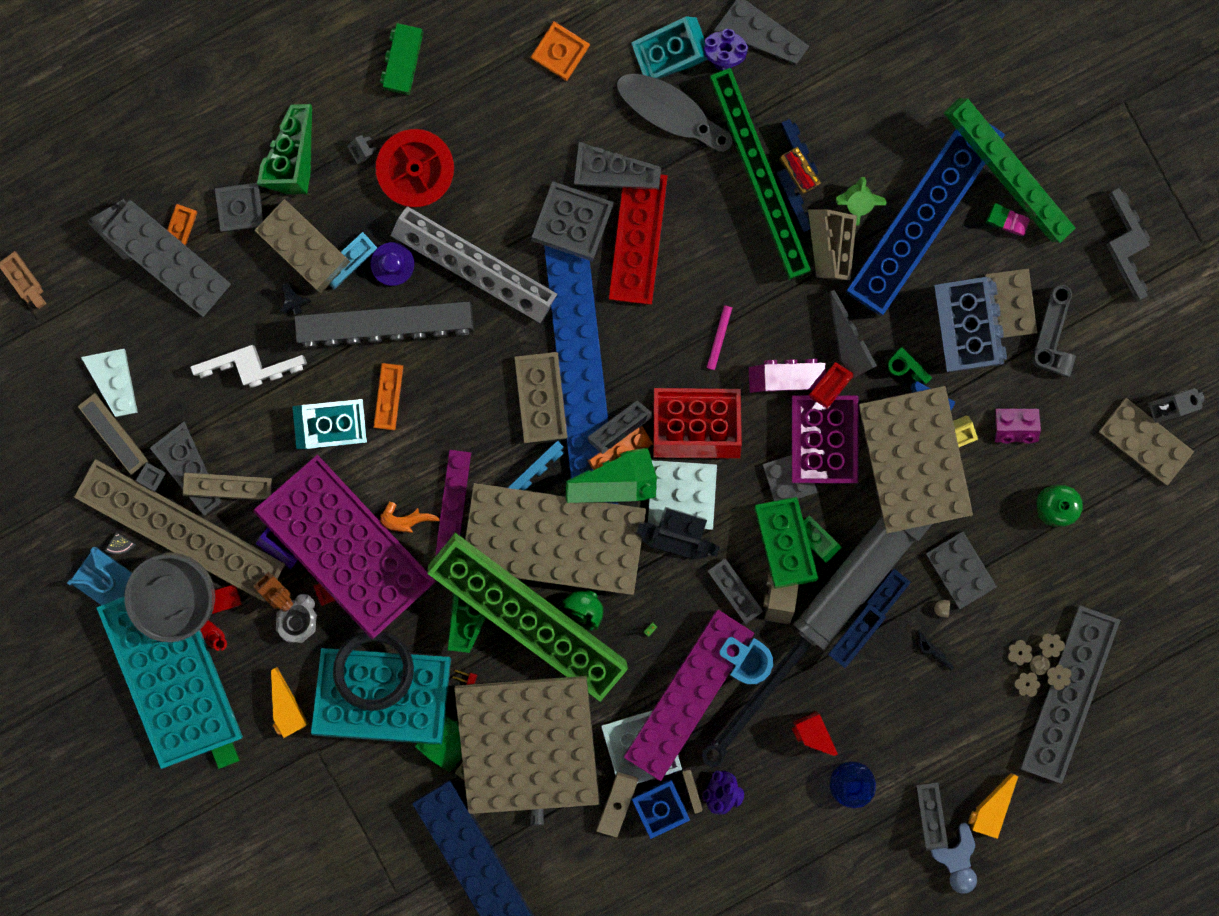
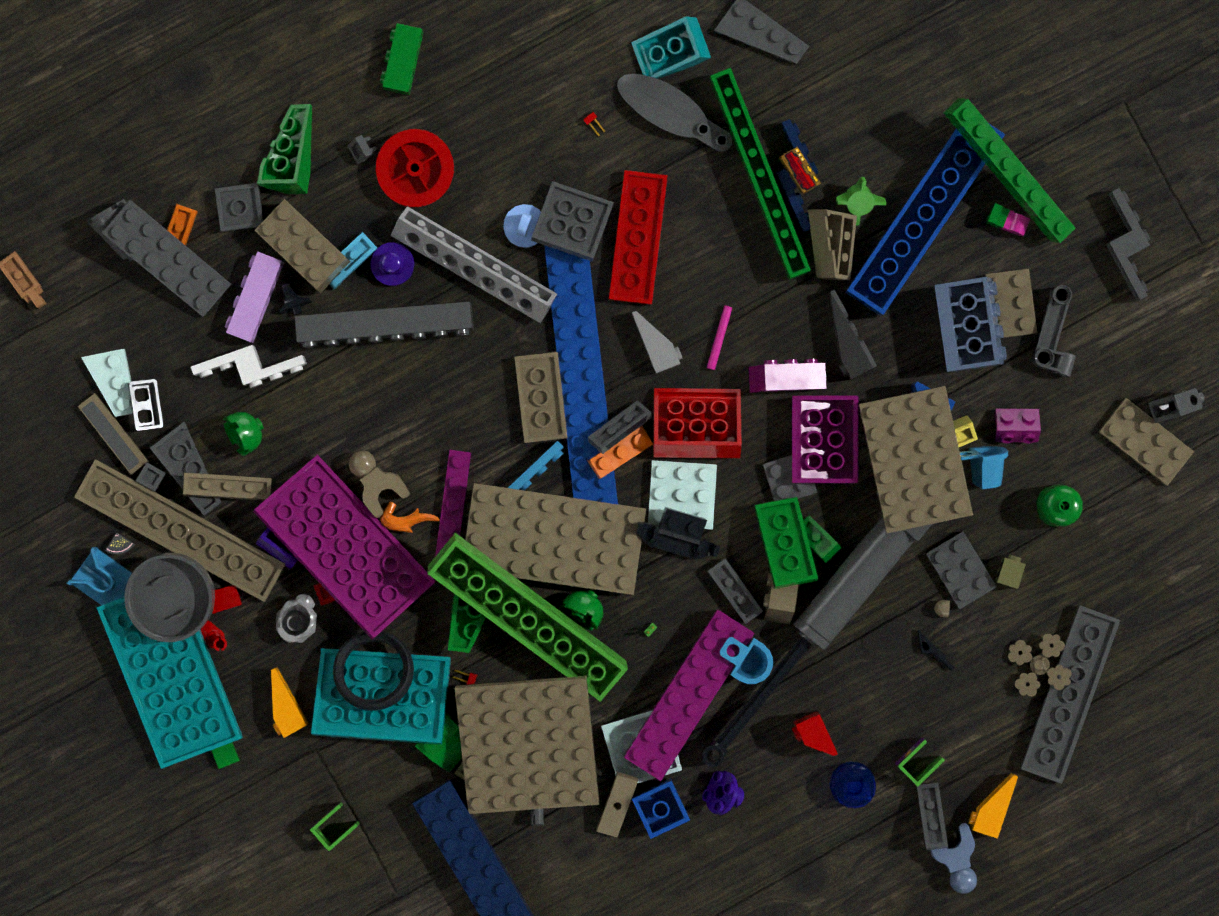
(151, 404): none -> piece
(244, 431): none -> green cylinder
(254, 297): none -> lavender brick
(274, 592): dark orange brick -> none
(322, 838): none -> bright green piece
(329, 424): teal slope -> none
(375, 480): none -> dark tan piece
(388, 396): orange tile -> none
(520, 225): none -> light blue tile
(560, 51): orange tile -> none
(590, 118): none -> red piece
(607, 169): dark grey wing -> none
(620, 480): green wedge -> none
(659, 348): none -> light grey slope
(692, 790): dark tan tile -> none
(725, 49): dark purple plate -> none
(831, 385): red tile -> none
(869, 618): dark blue bracket -> none
(917, 372): green plate -> none
(928, 771): none -> bright green piece
(986, 465): none -> dark azure container
(1010, 571): none -> olive brick

